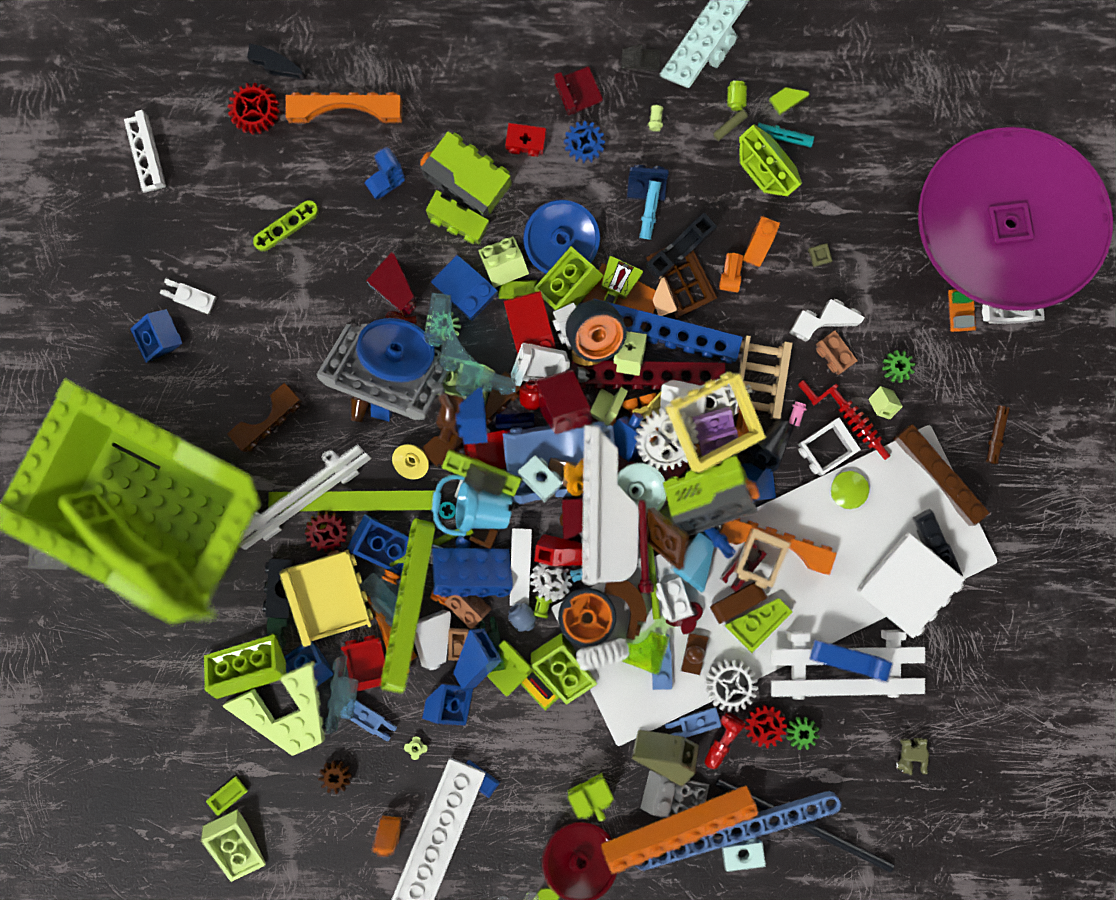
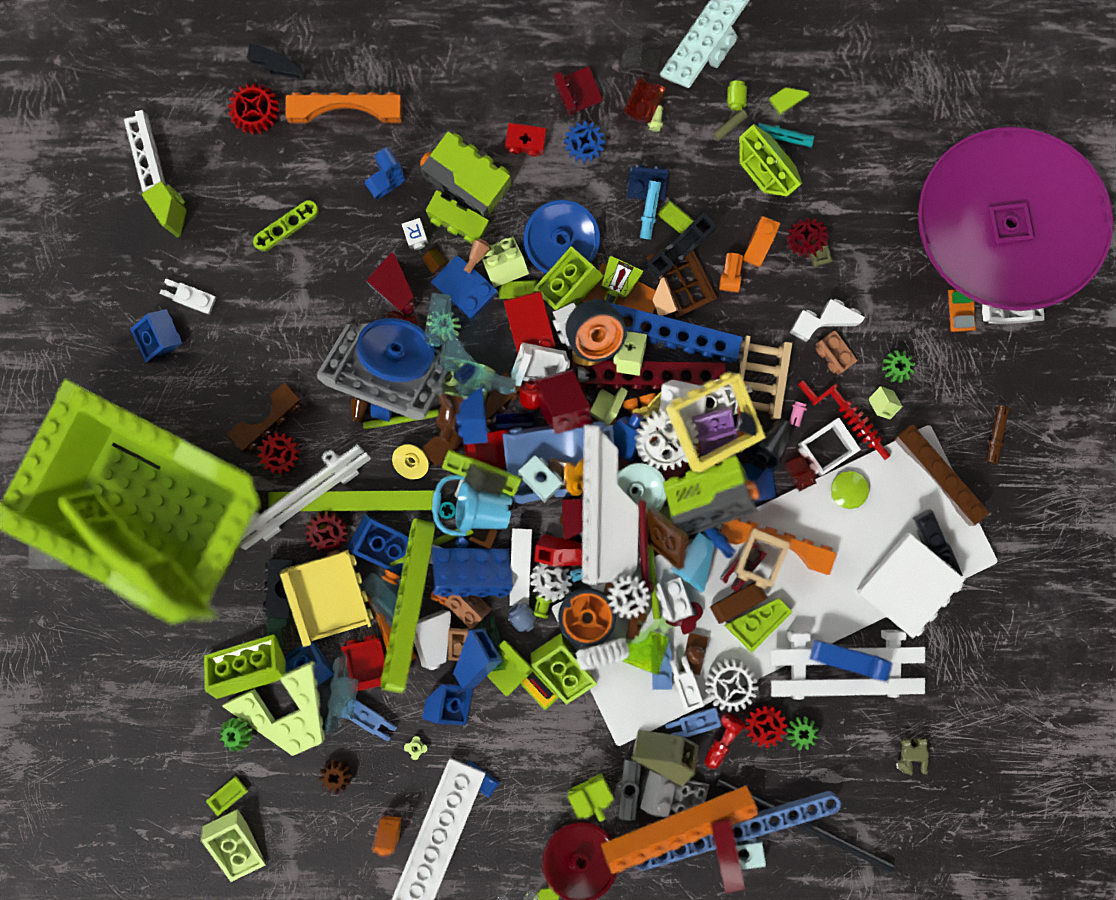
(166, 206): none -> lime slope
(236, 734): none -> bright green gear
(274, 446): none -> red gear
(396, 420): none -> lime bar
(415, 234): none -> white brick
(434, 260): none -> reddish brown slope
(464, 373): none -> clear blue slope
(478, 251): none -> nougat cone
(623, 608): none -> white gear
(628, 802): none -> dark grey piece
(644, 101): none -> clear red bracket
(675, 217): none -> lime tile
(687, 685): none -> white hinge
(727, 855): none -> dark red slope
(746, 424): none -> black tile
(800, 473): none -> clear red brick
(807, 237): none -> dark red gear

